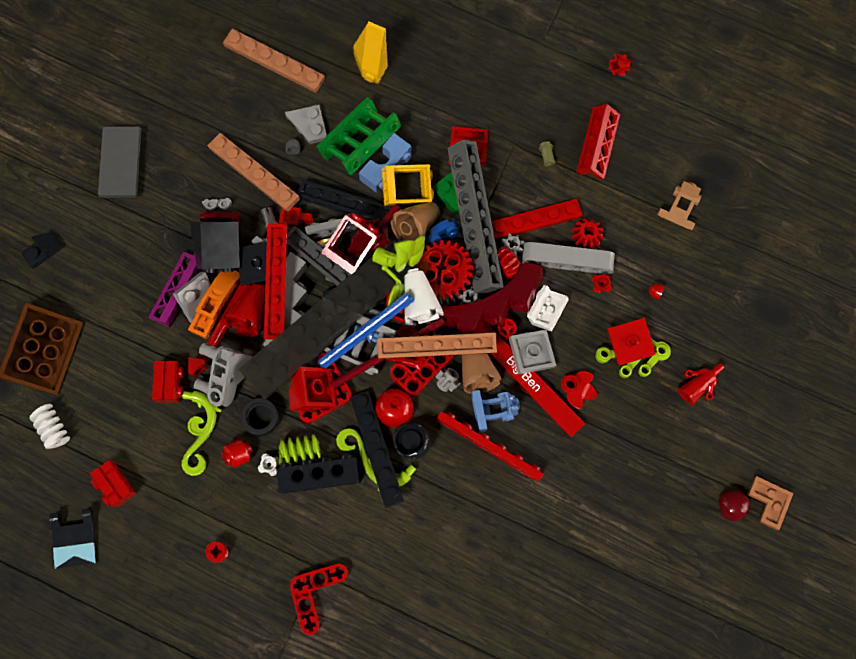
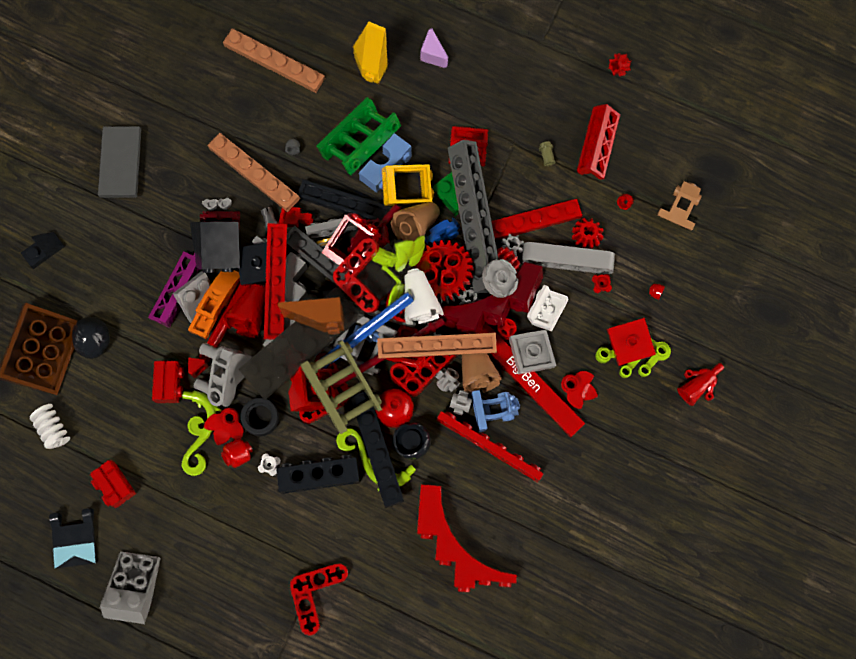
(90, 337): none -> black piece
(130, 588): none -> light grey slope
(221, 552): red wheel -> none
(222, 428): none -> red plate
(299, 449): lime piece -> none
(309, 123): light grey wing -> none
(317, 313): none -> dark orange slope
(321, 386): none -> olive fence
(351, 279): none -> red beam
(432, 51): none -> lavender slope
(460, 402): none -> light grey gear
(467, 569): none -> red arch
(500, 278): none -> light grey tile
(620, 201): none -> red hinge
(733, 505): dark red hair -> none
(775, 500): nougat plate -> none

